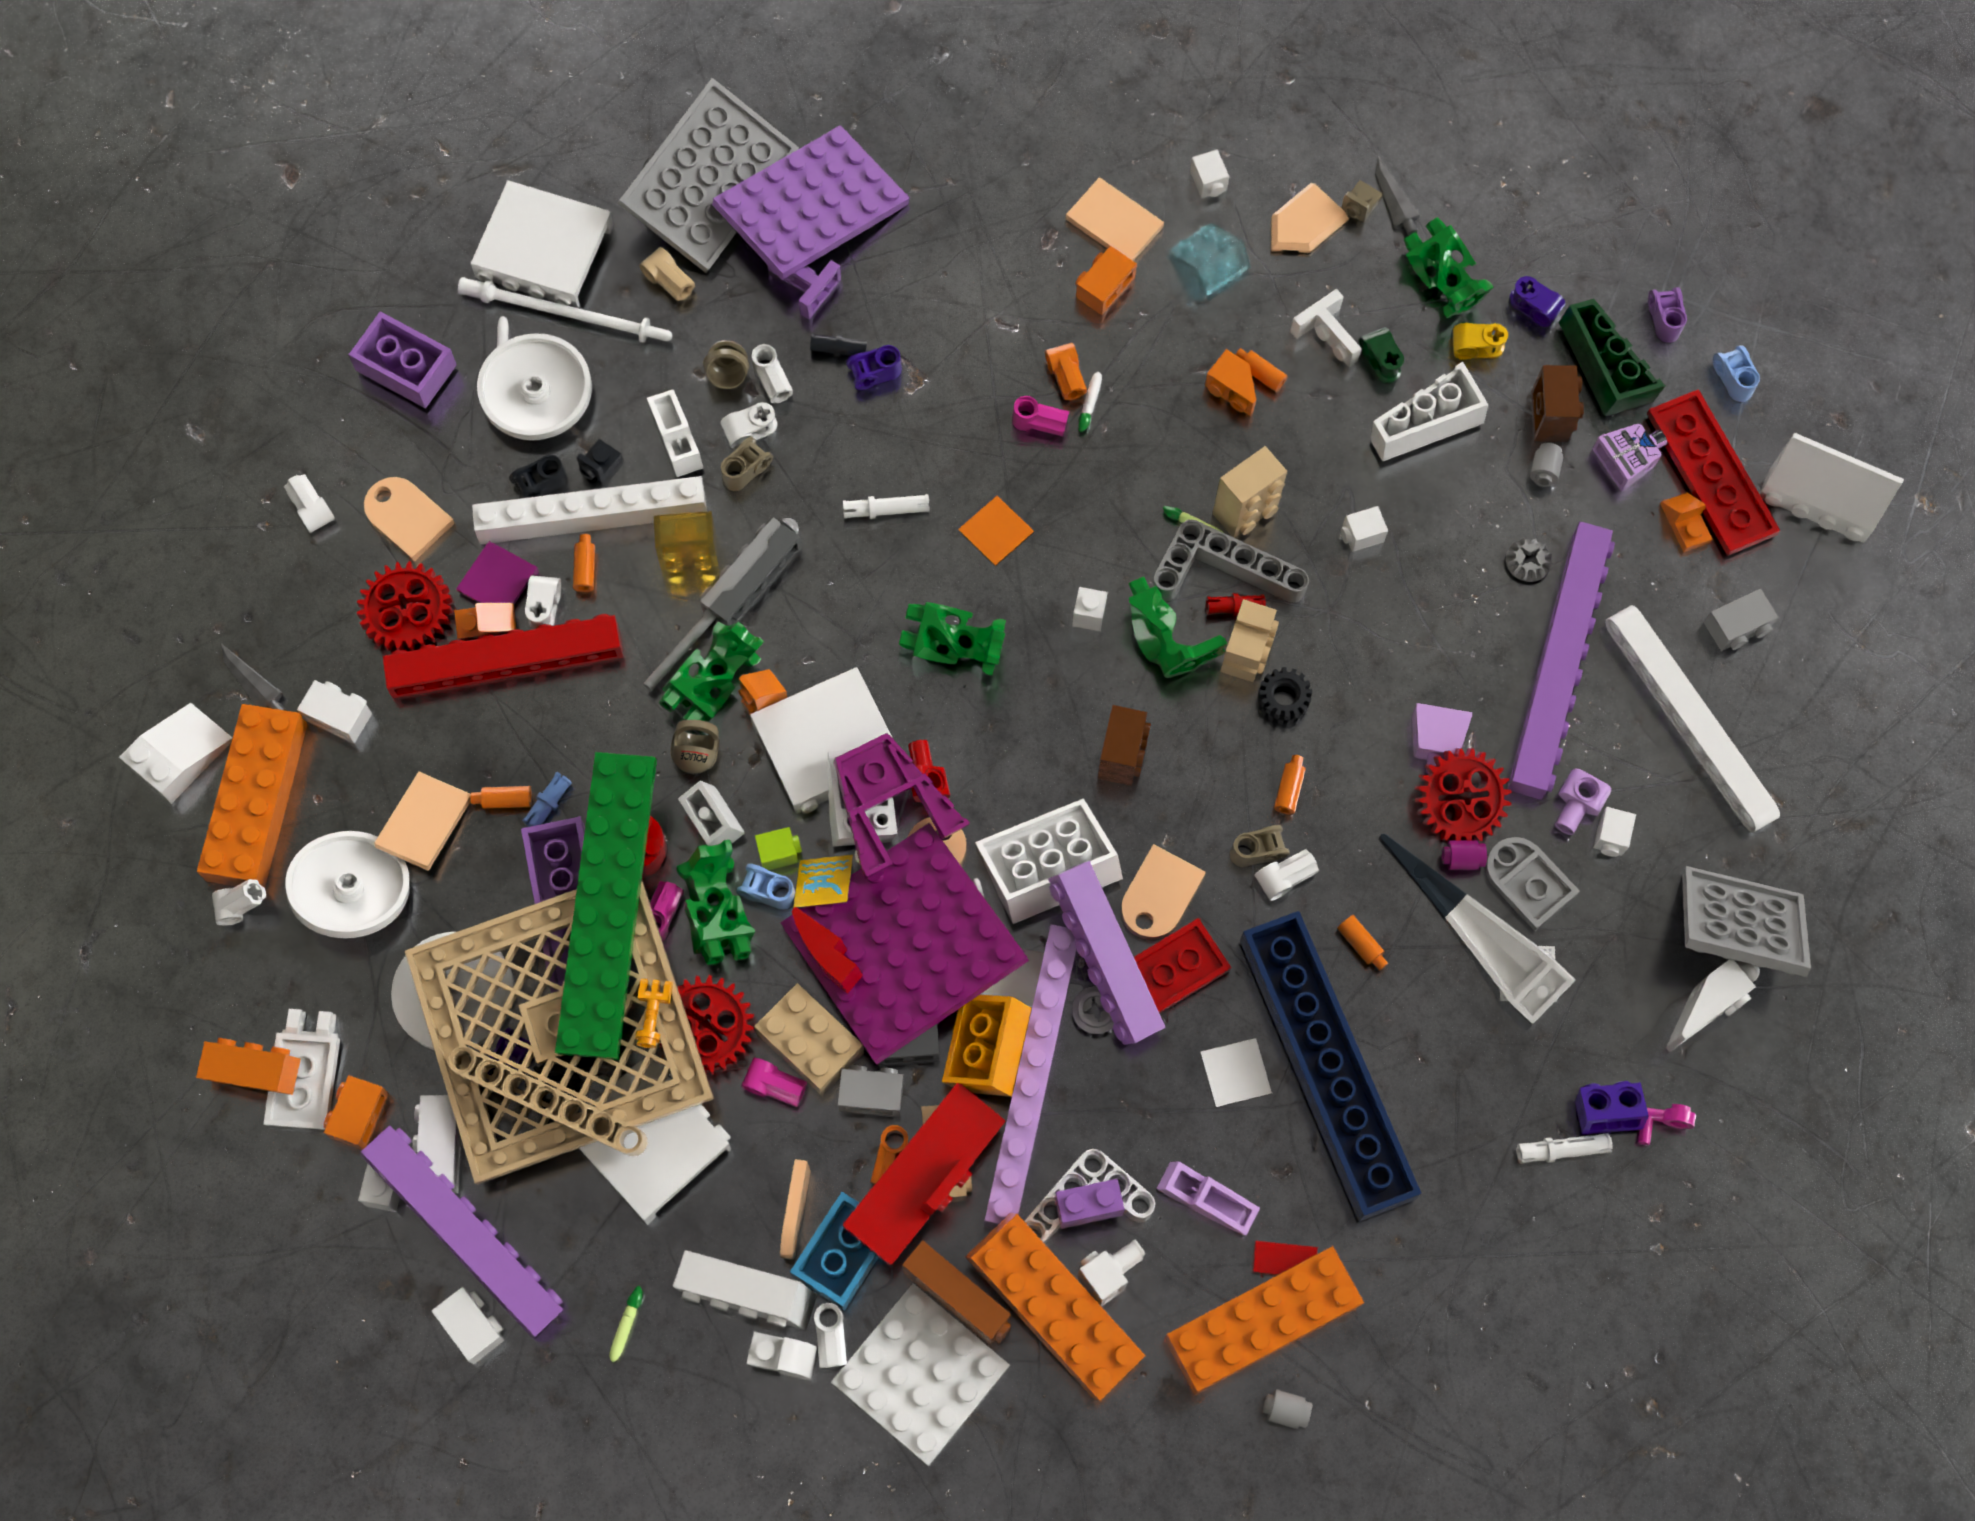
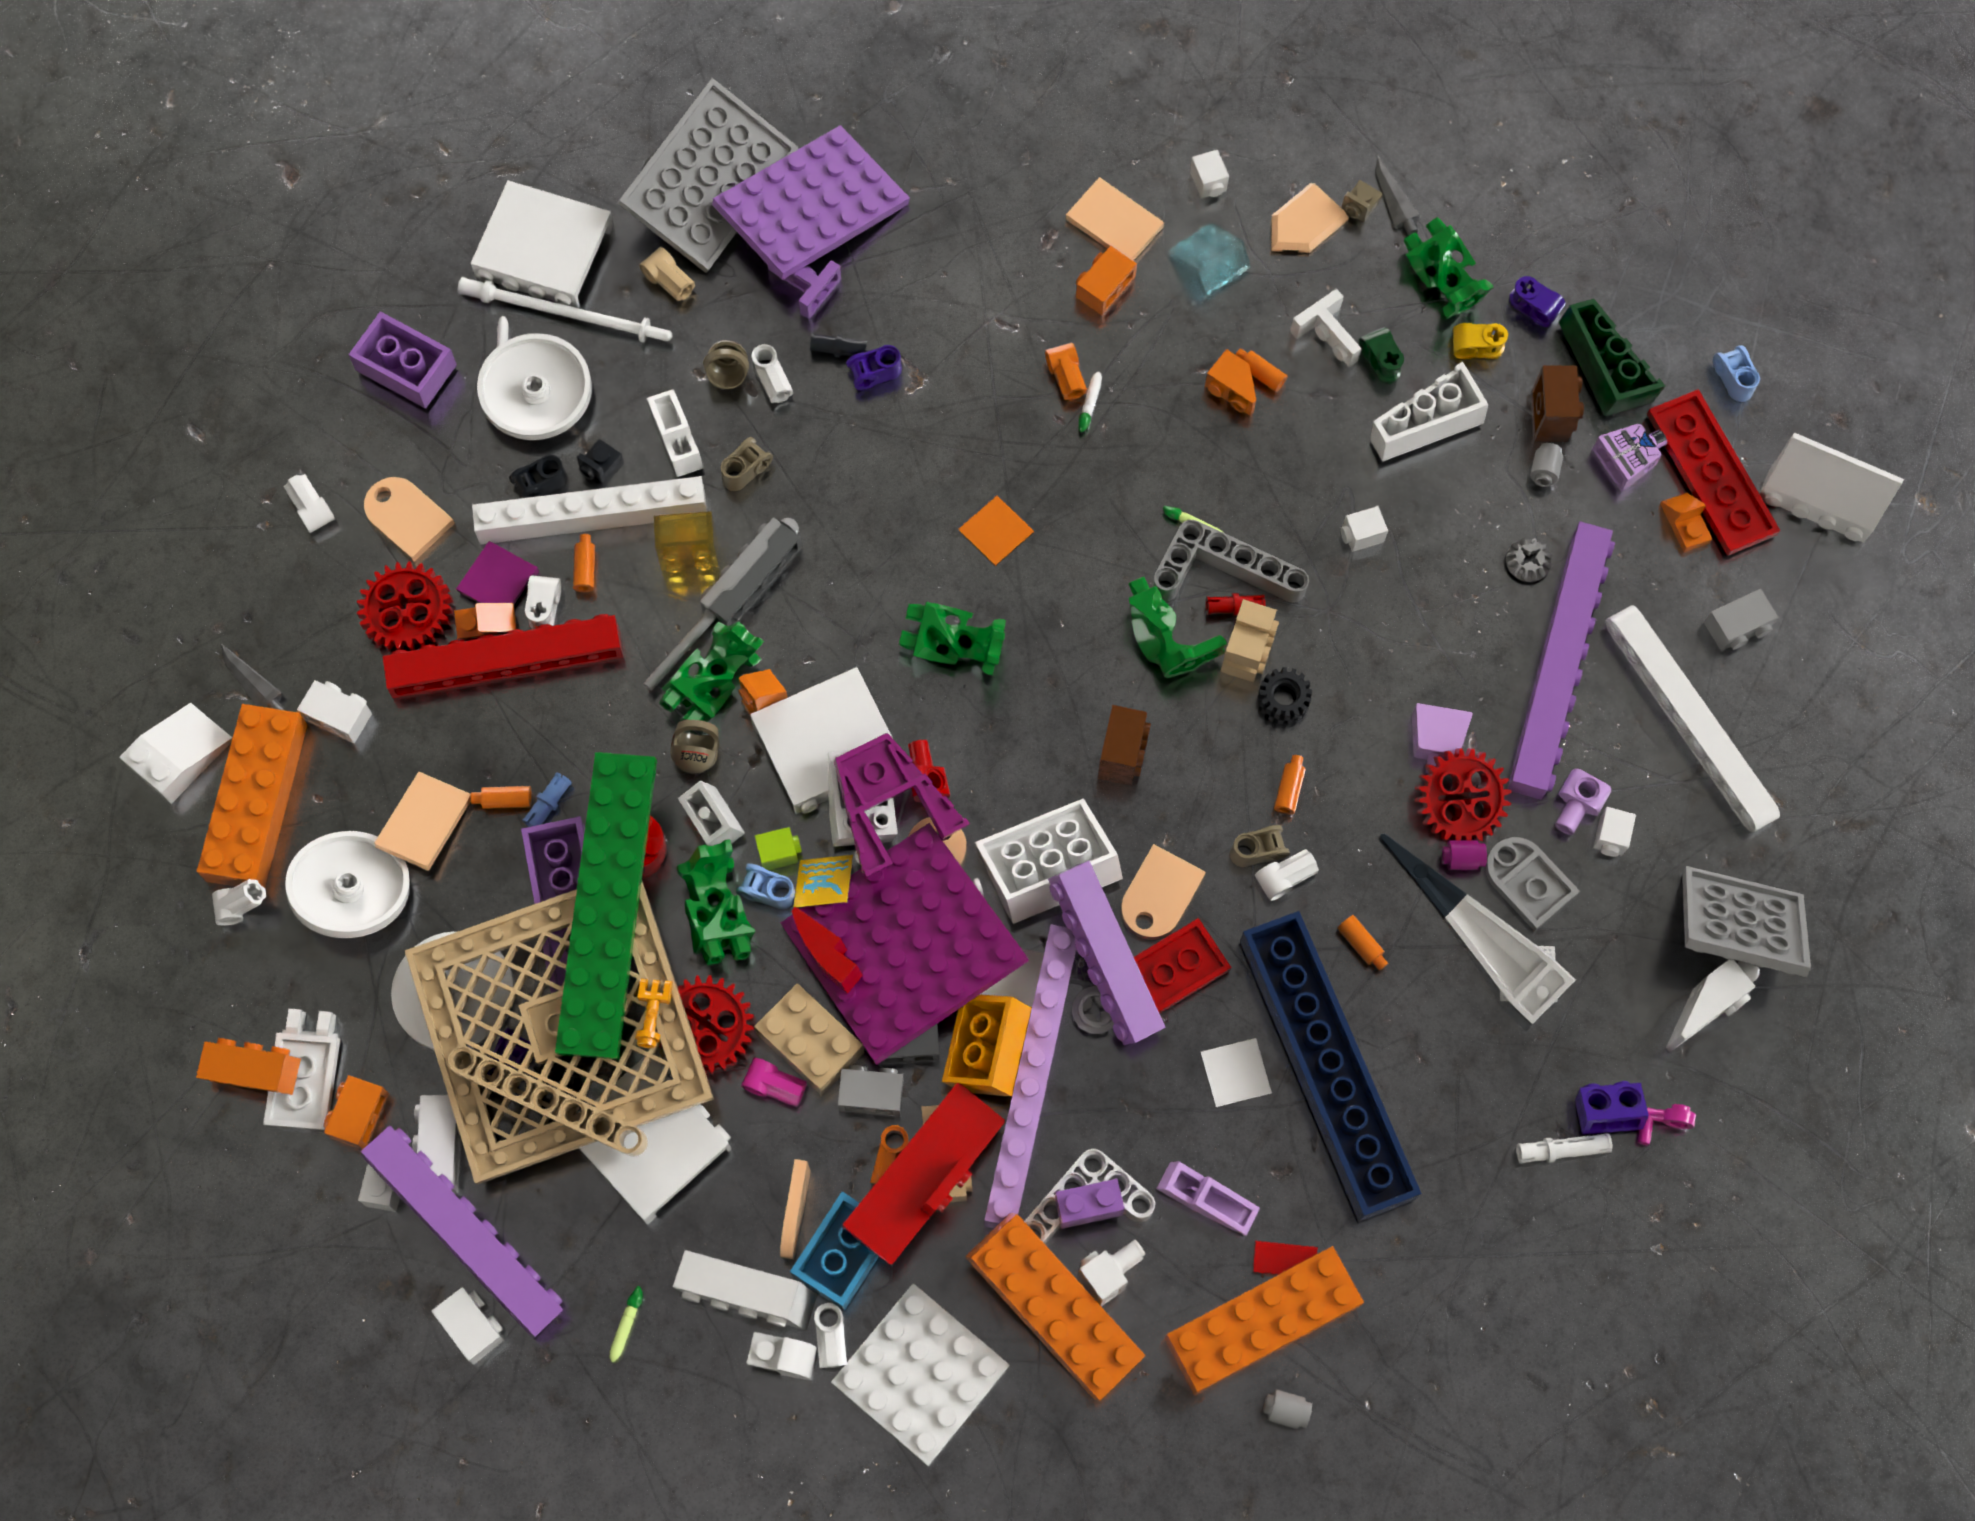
(664, 905): dark pink piece -> none
(748, 424): white piece -> none
(885, 506): white pin -> none
(957, 1294): dark orange brick -> none
(1042, 417): dark pink piece -> none
(1089, 609): white brick -> none
(1249, 492): tan brick -> none
(1667, 309): medium lavender piece -> none

